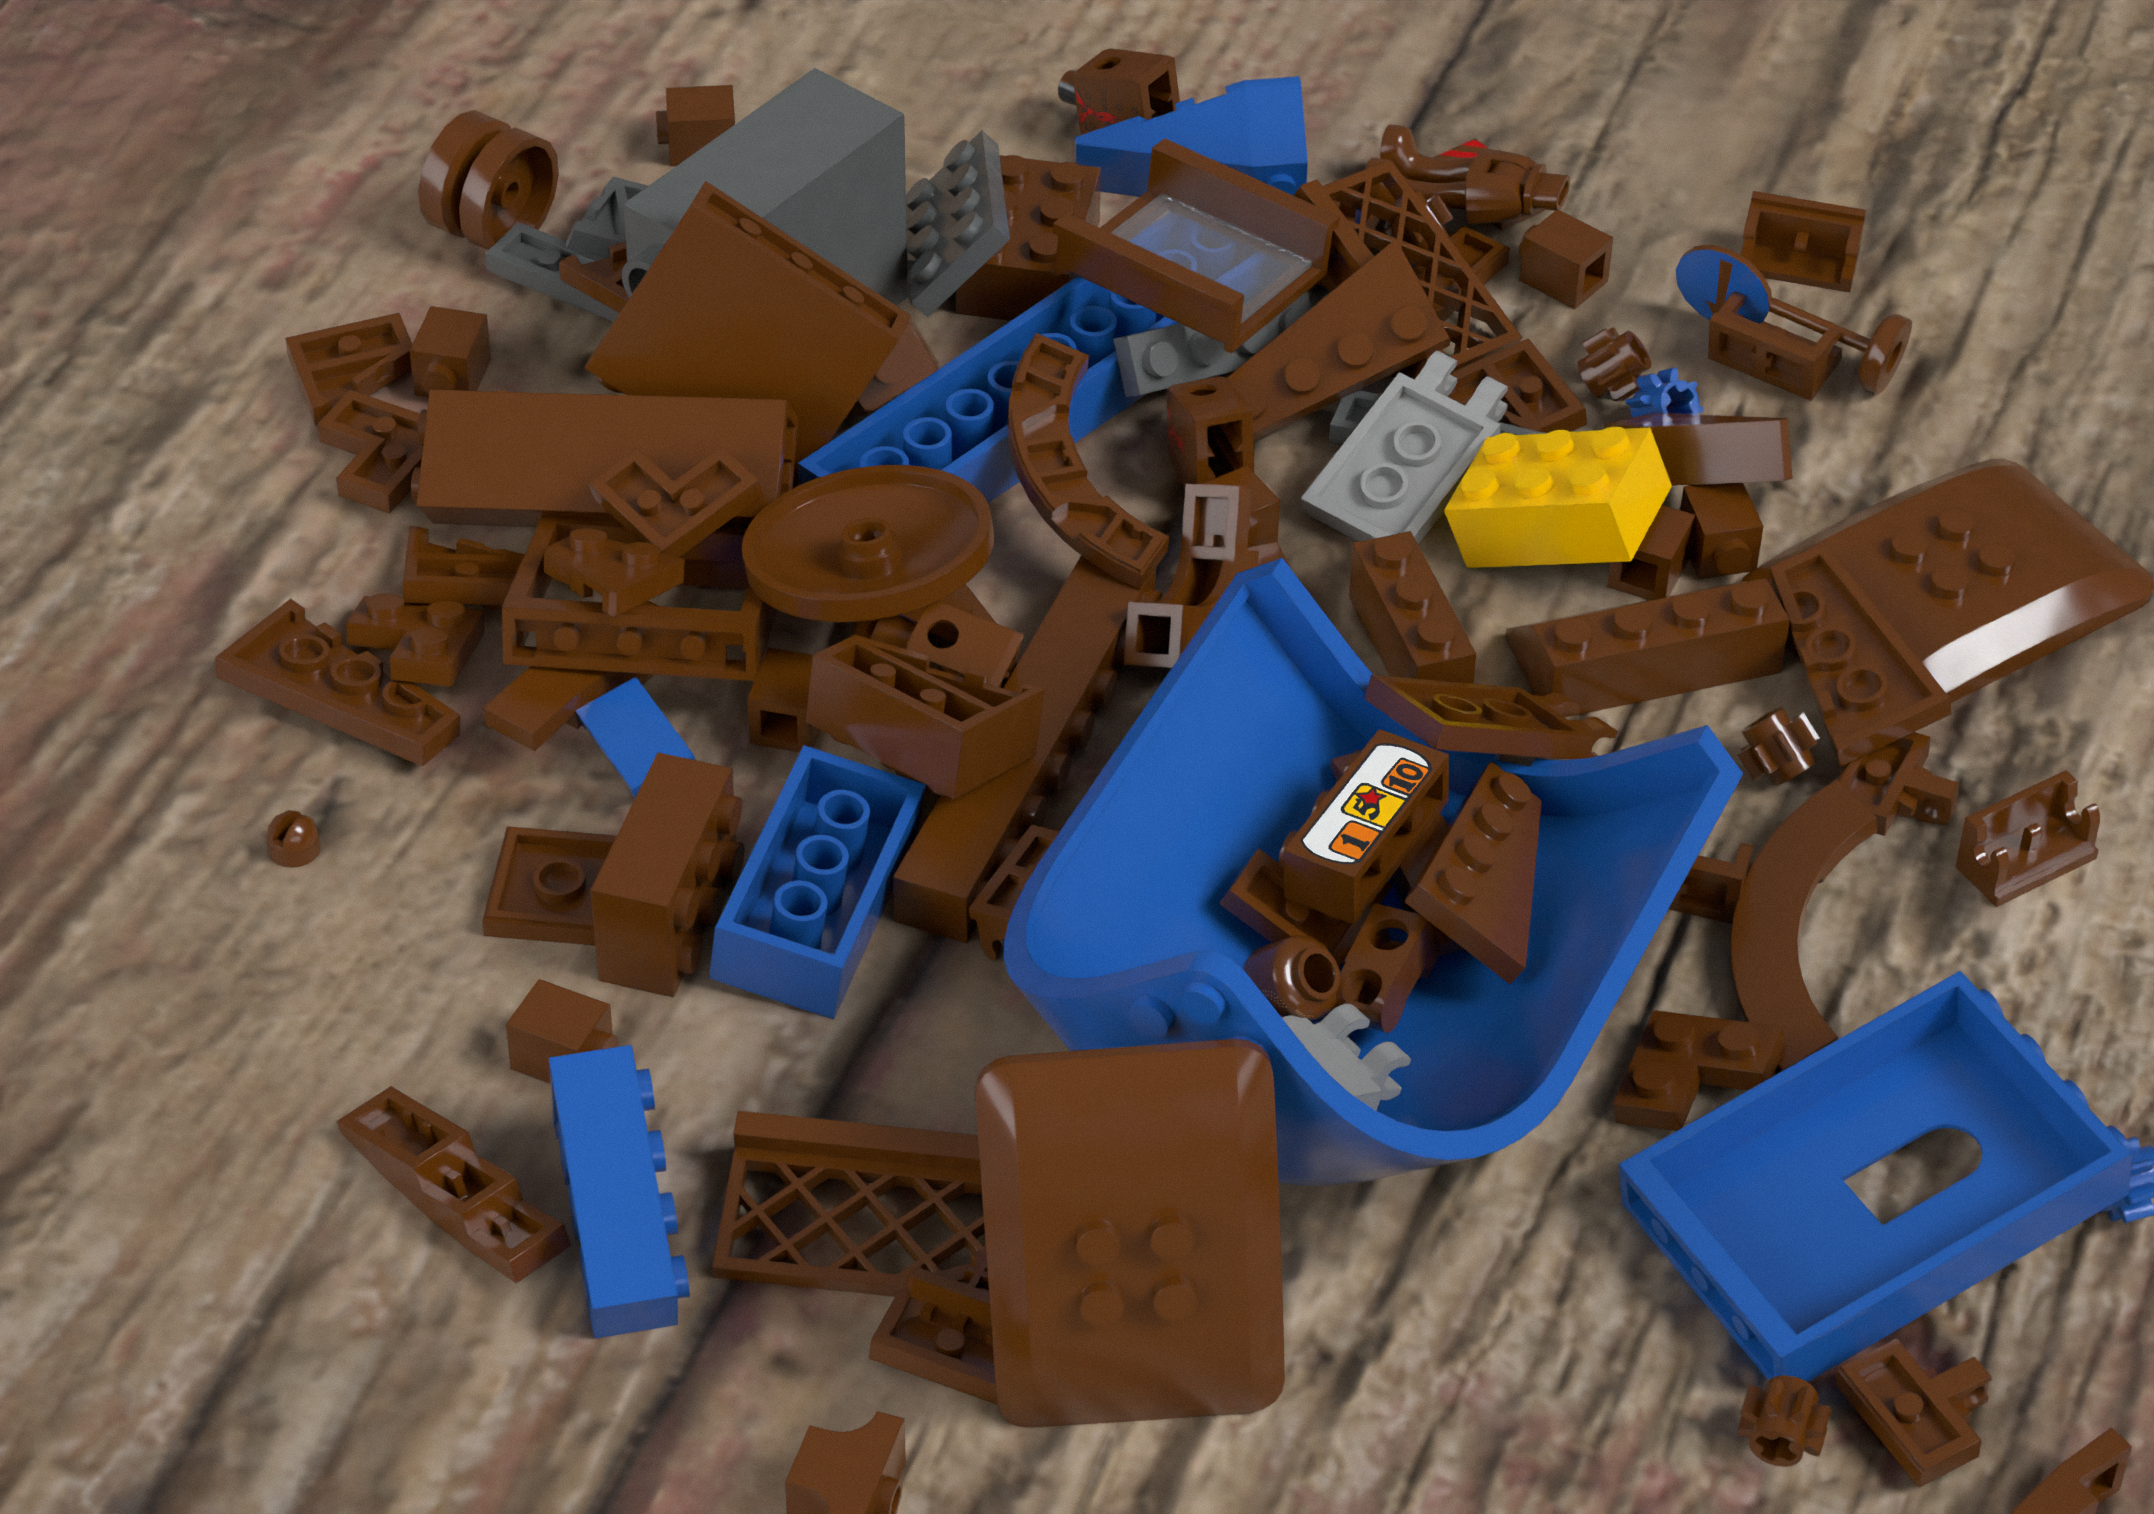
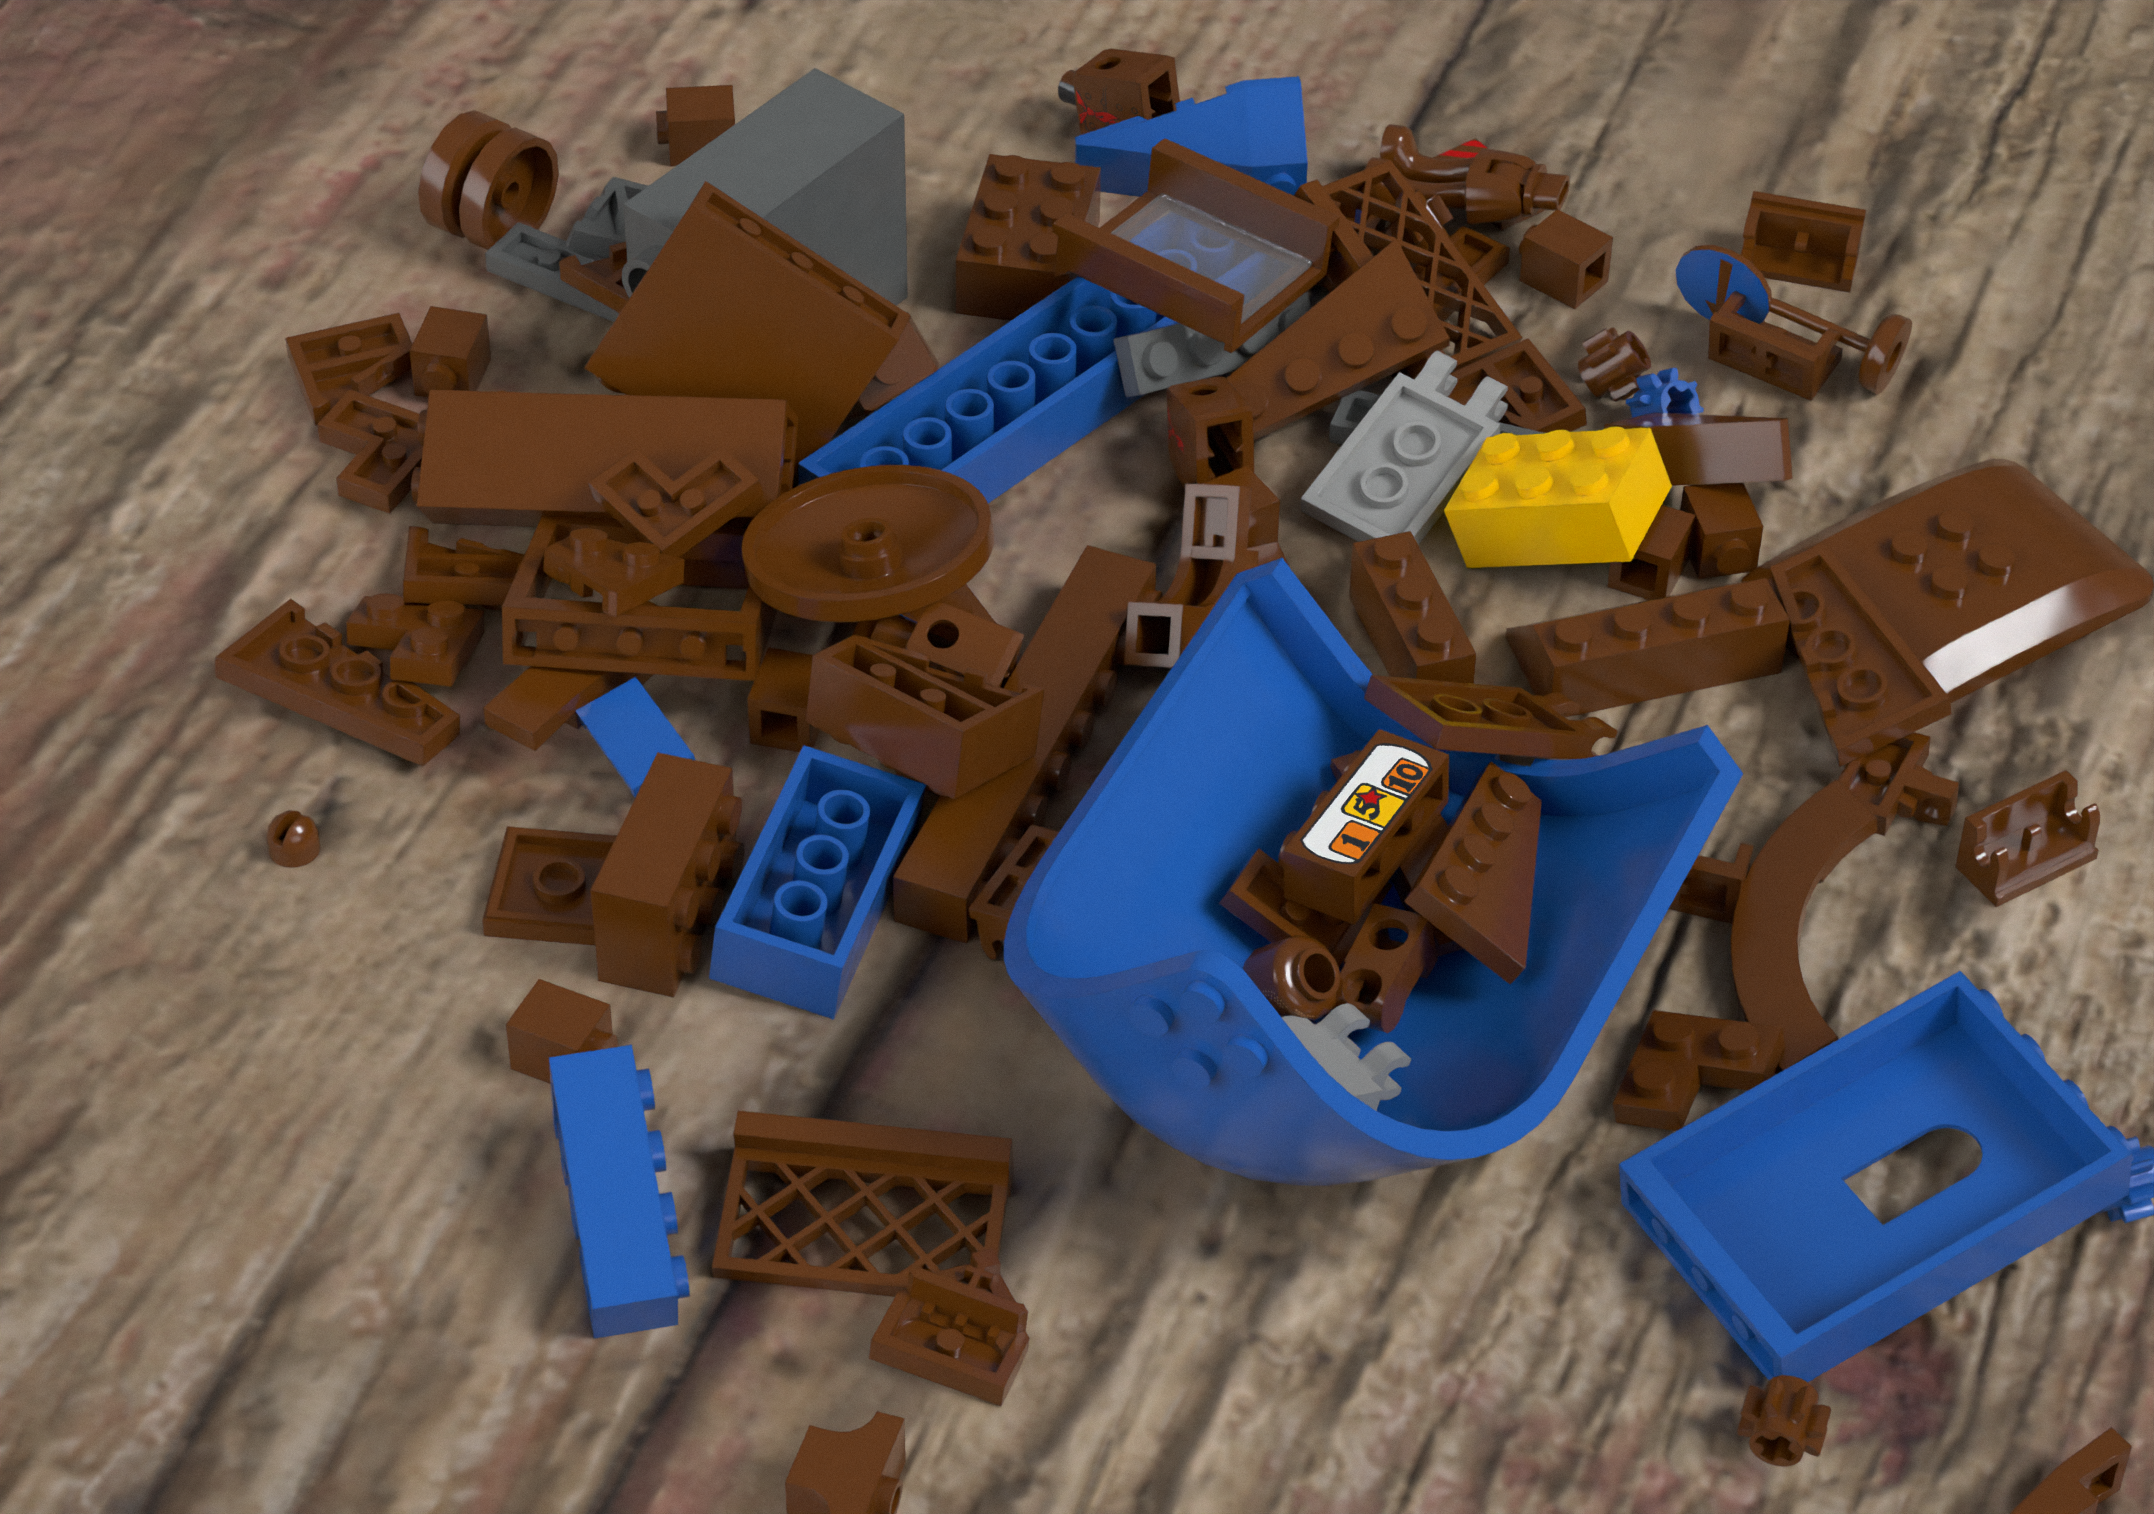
(452, 1185): reddish brown slope -> none
(955, 222): dark grey plate -> none
(1056, 475): reddish brown tile -> none
(1132, 1232): reddish brown wedge -> none
(1778, 746): reddish brown gear -> none
(1916, 1410): reddish brown hinge -> none

